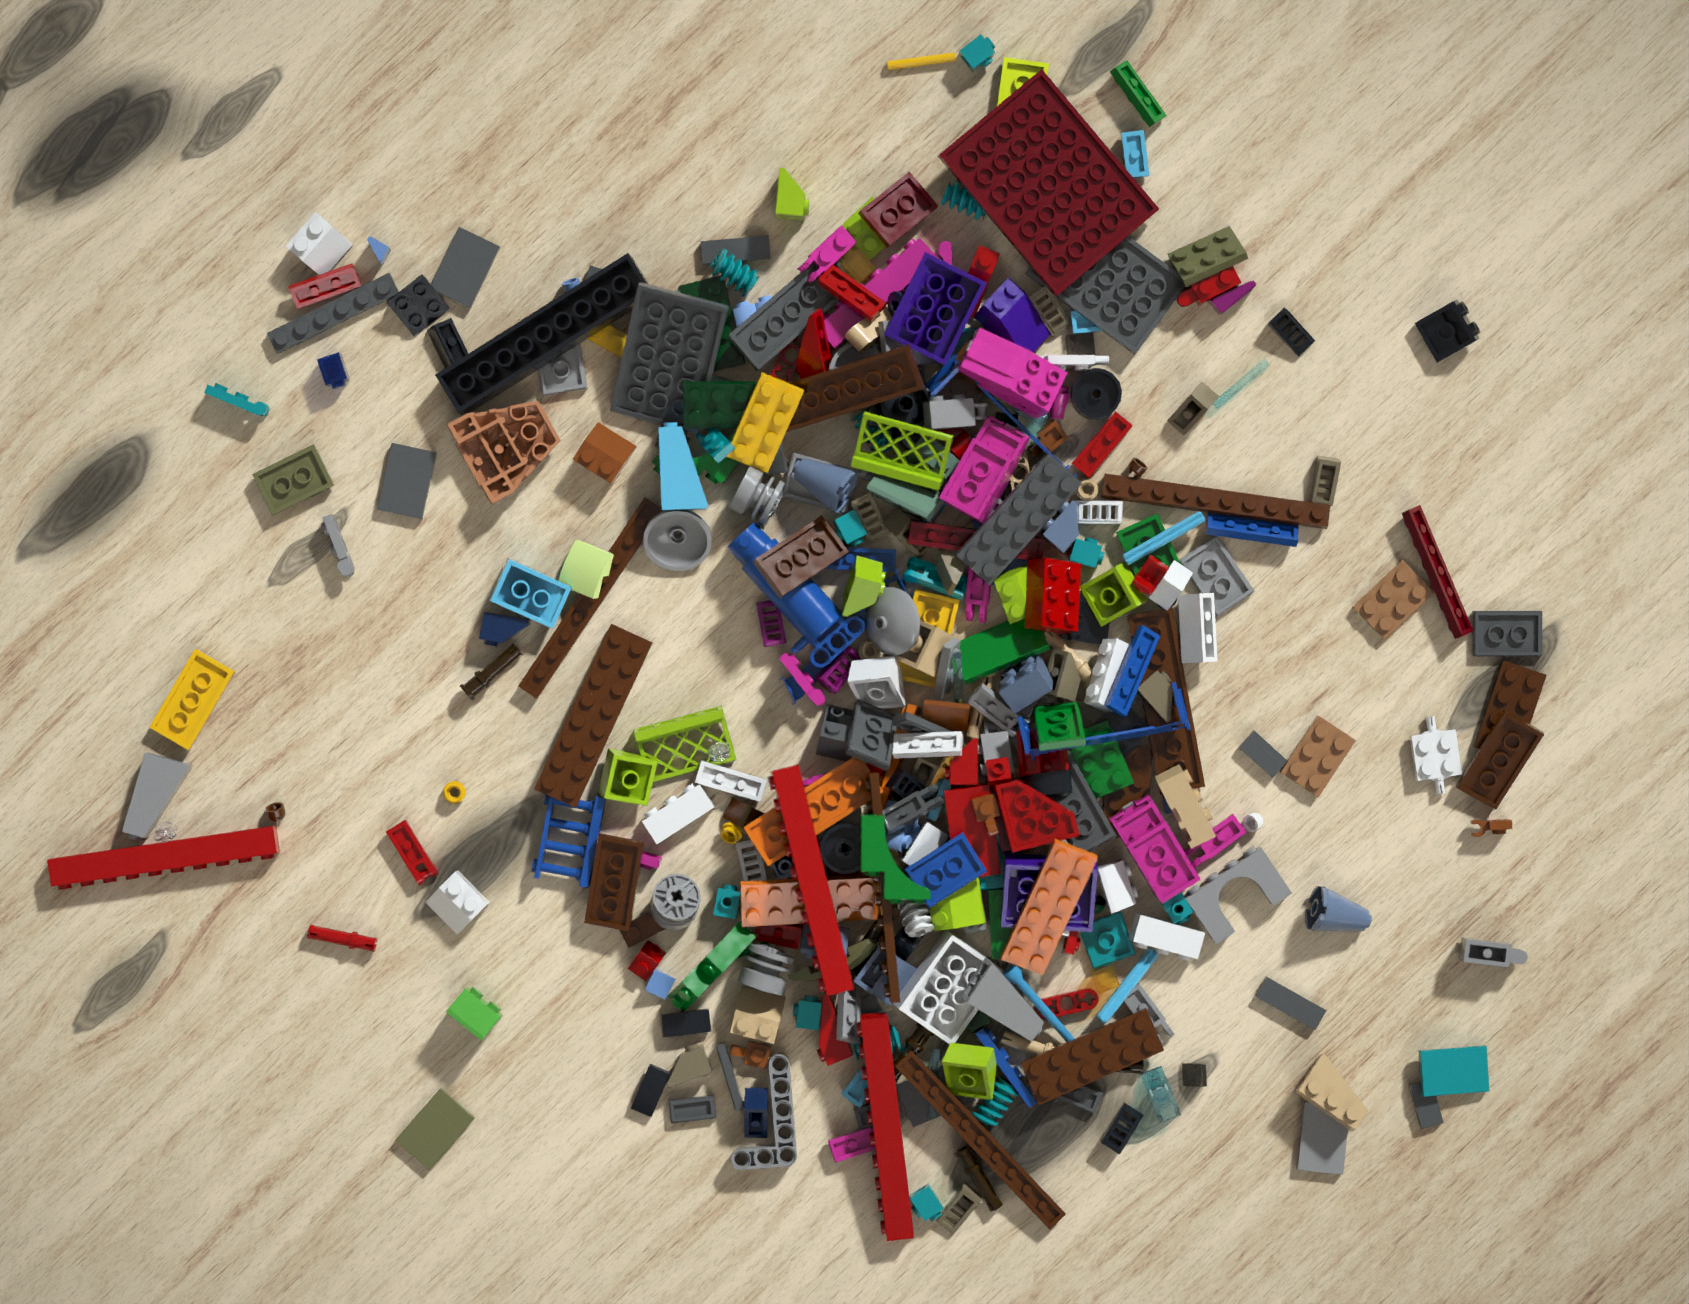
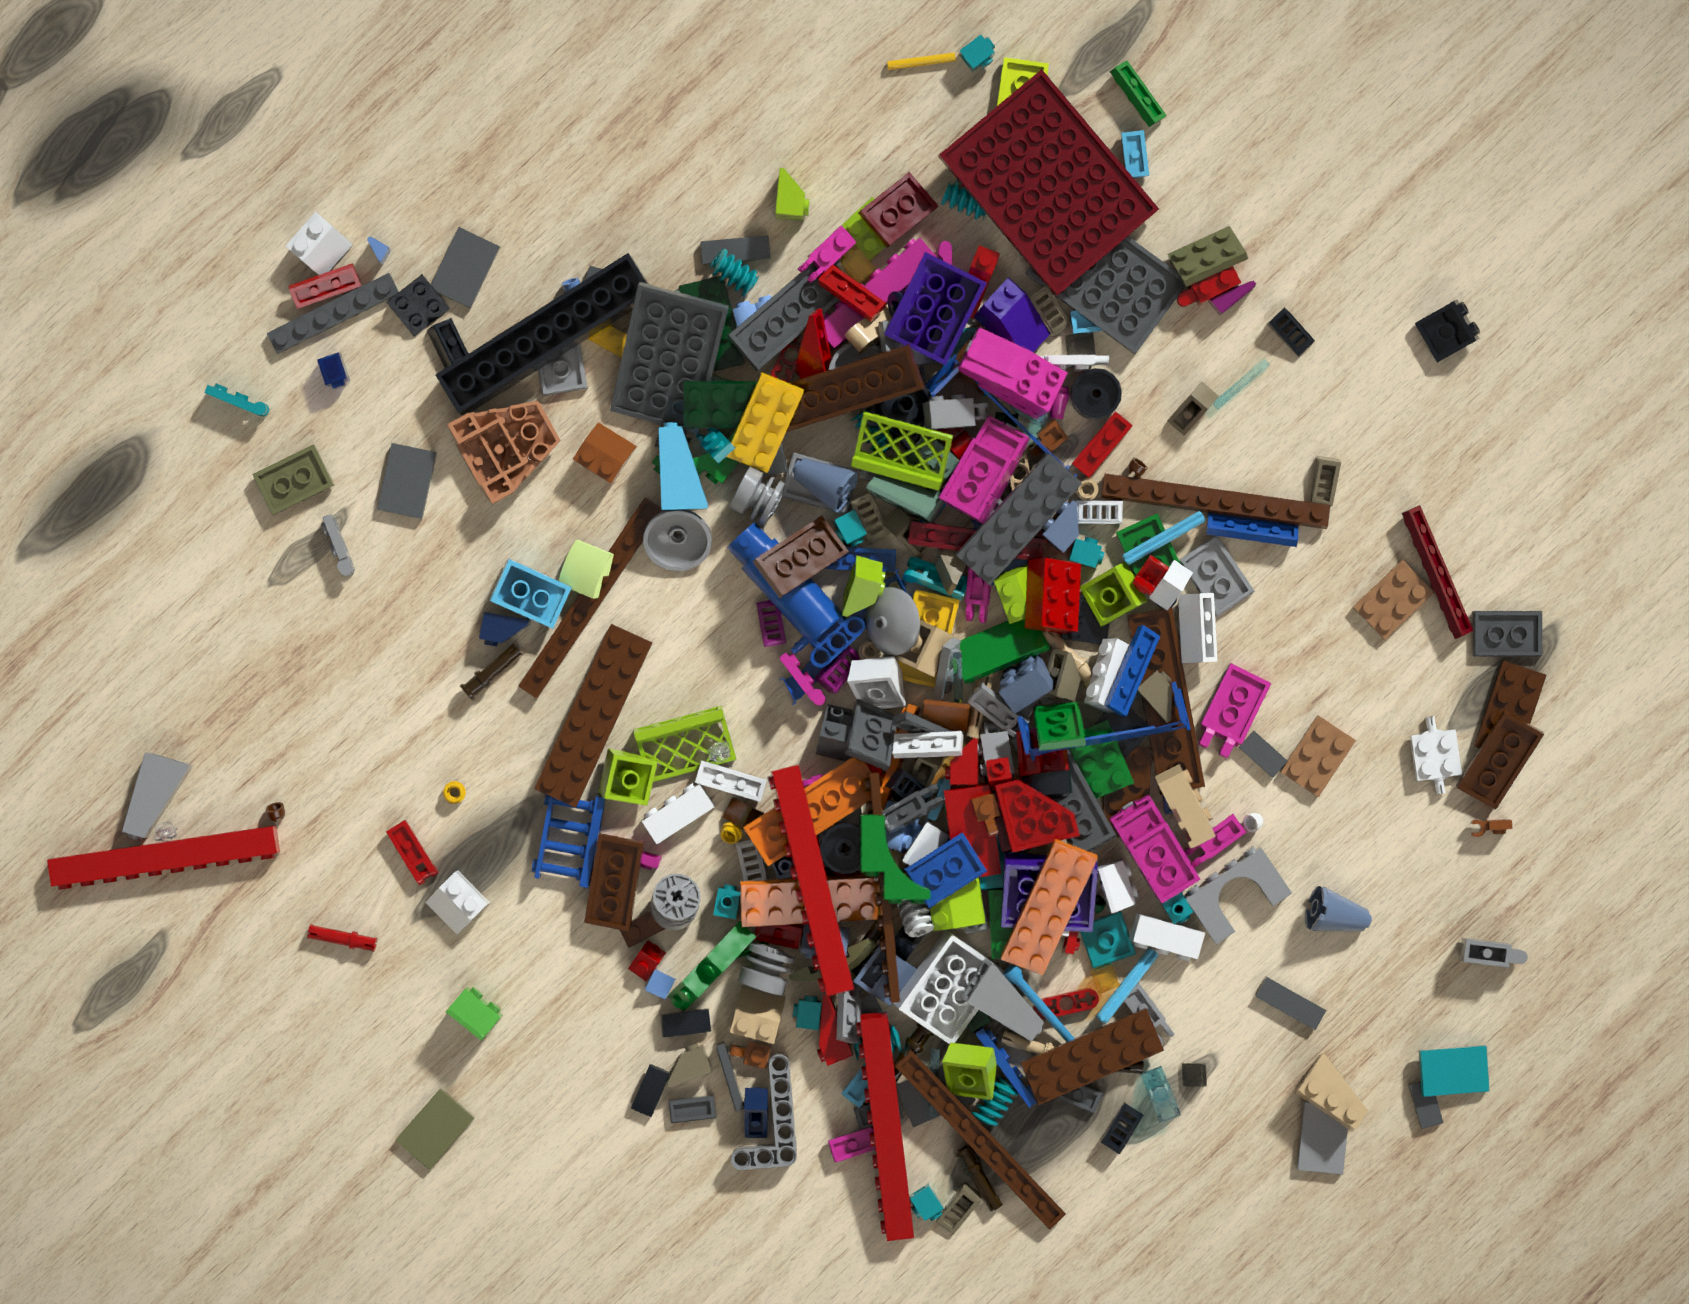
(192, 699): yellow plate -> none
(1233, 708): none -> dark pink tile

